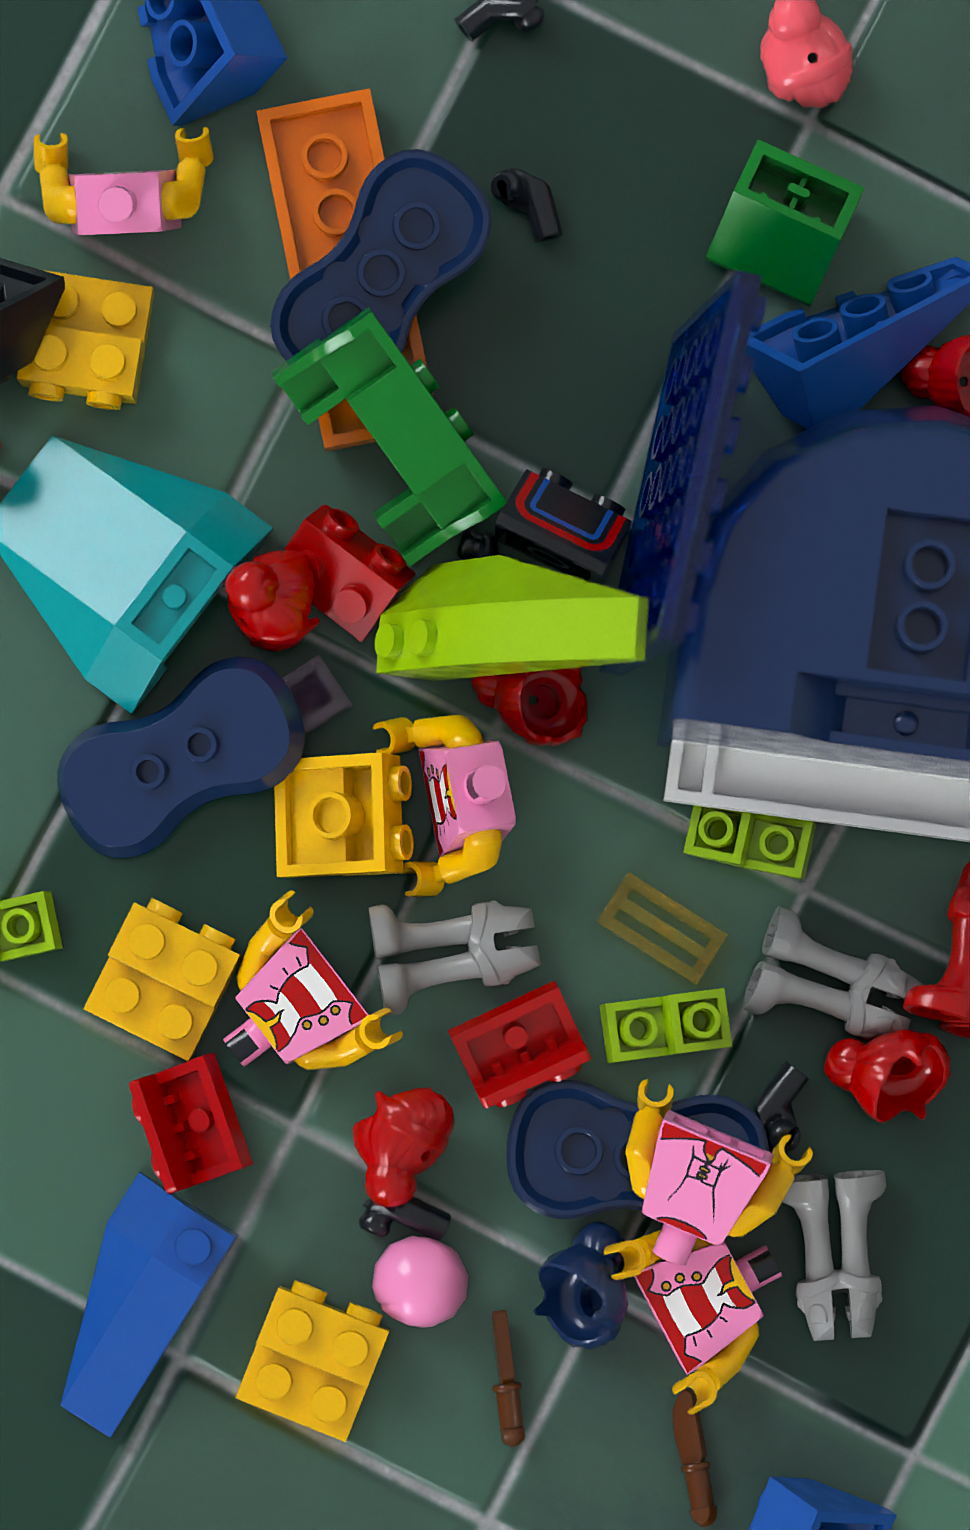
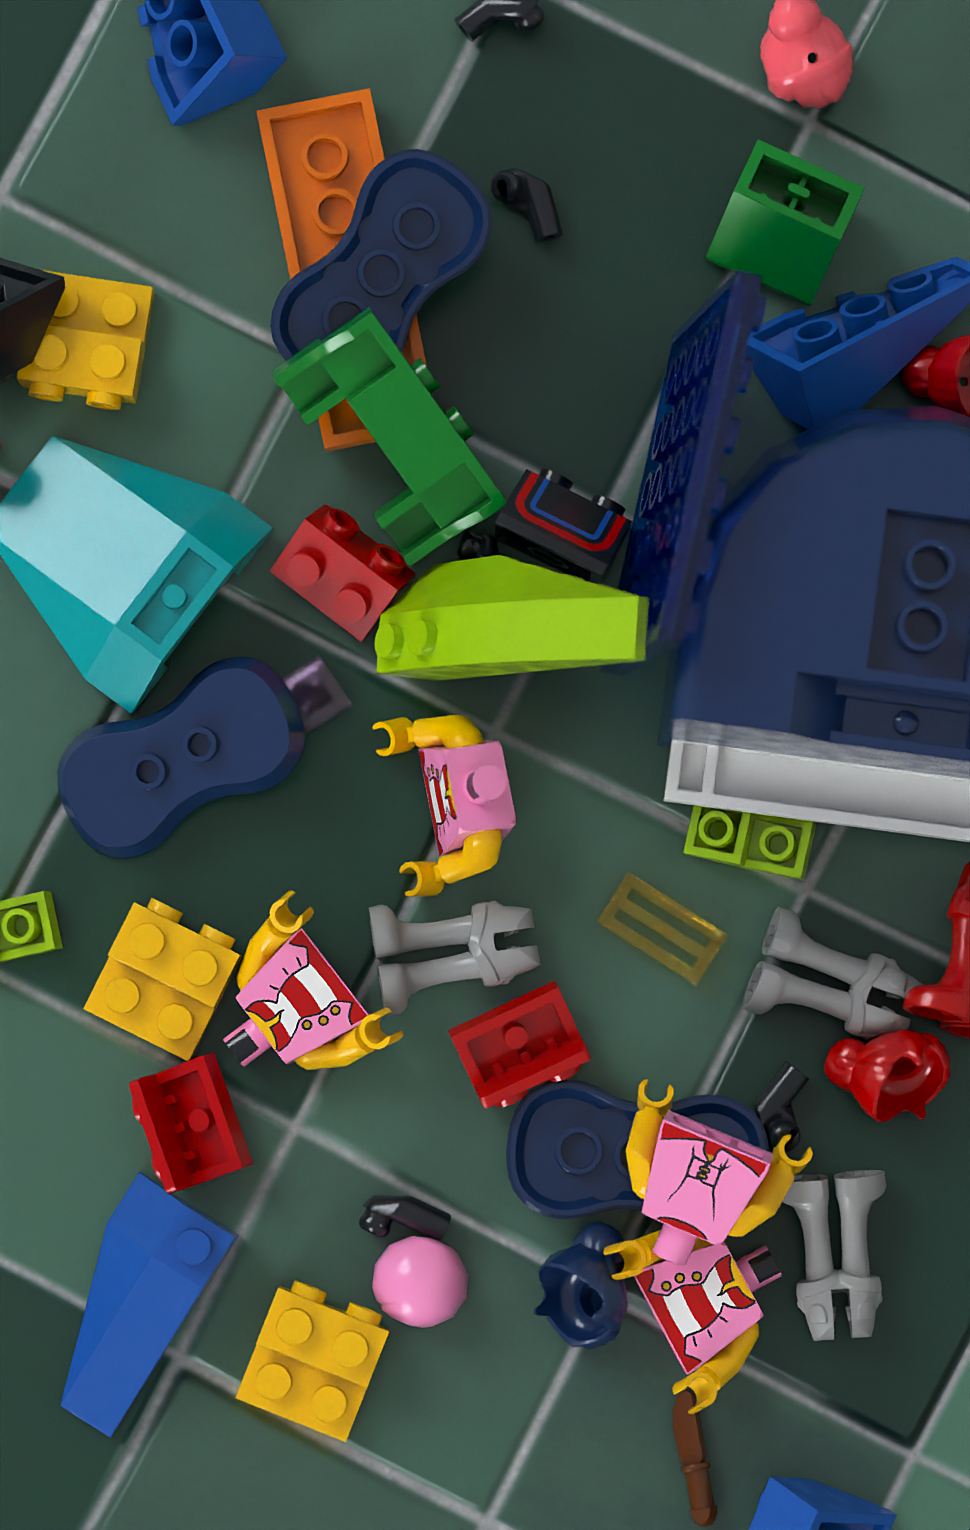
(123, 199): torso -> none
(272, 599): red piece -> none
(343, 817): yellow plate -> none
(402, 1142): red piece -> none
(507, 1390): reddish brown piece -> none
(559, 708): red piece -> none
(665, 1025): lime slope -> none

